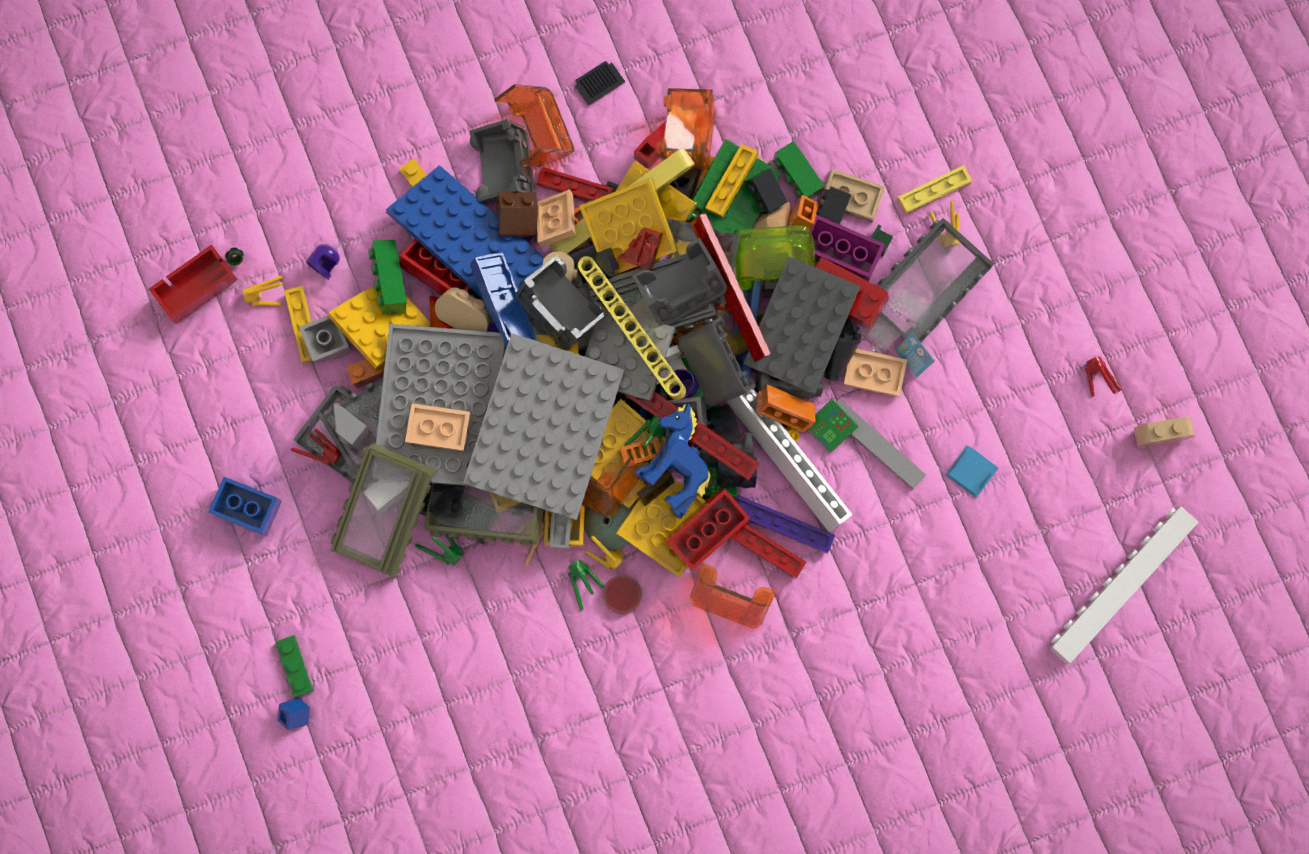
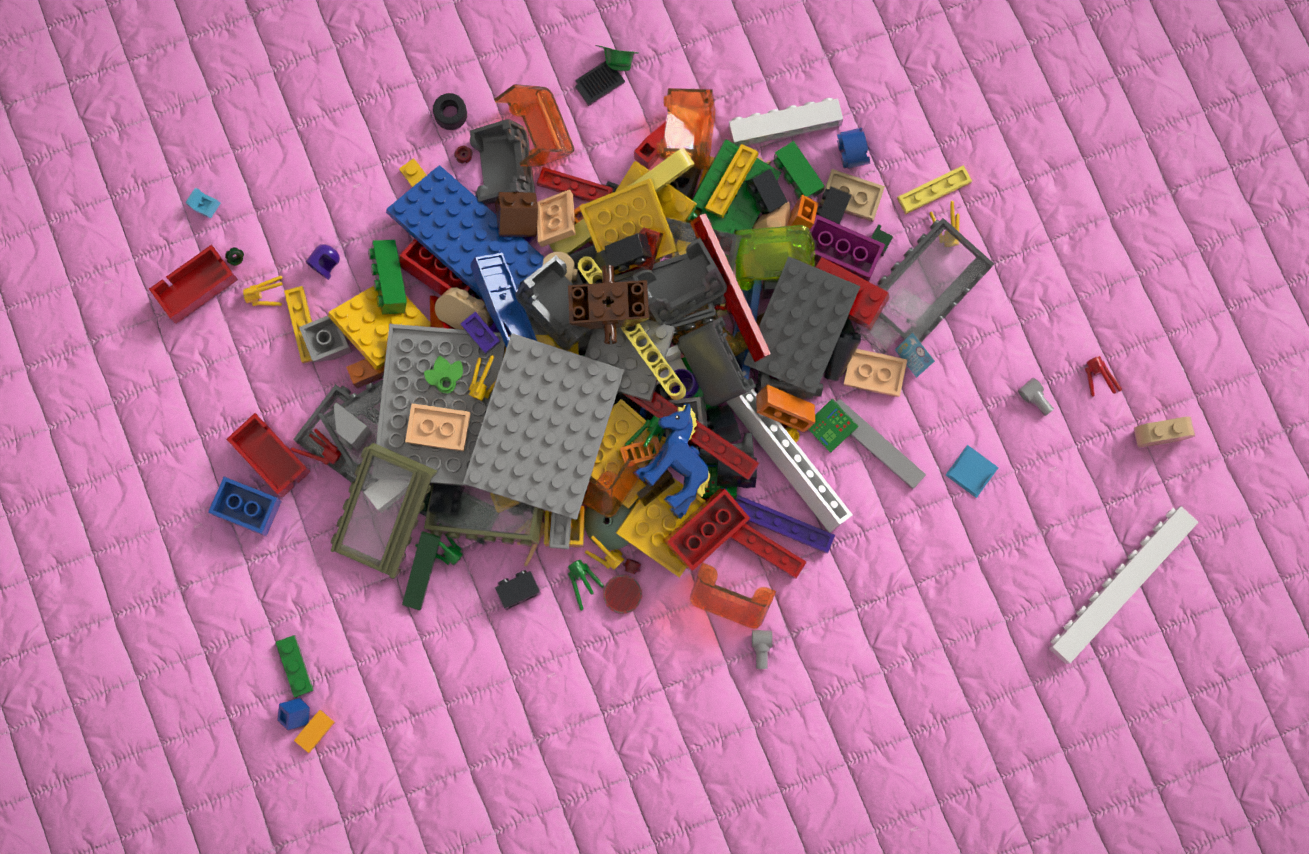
(202, 203): none -> medium azure bracket
(268, 455): none -> red piece
(314, 731): none -> light orange tile
(421, 570): none -> dark green tile
(444, 372): none -> bright green plate
(447, 100): none -> black tyre
(463, 150): none -> dark red plate
(478, 389): none -> yellow plant
(480, 332): none -> dark purple plate
(517, 590): none -> black brick
(618, 59): none -> green piece
(627, 306): none -> reddish brown slope
(628, 251): none -> black brick
(632, 566): none -> dark red plate
(761, 643): none -> light grey pin
(785, 122): none -> white brick
(854, 148): none -> blue brick
(1033, 393): none -> light grey pin

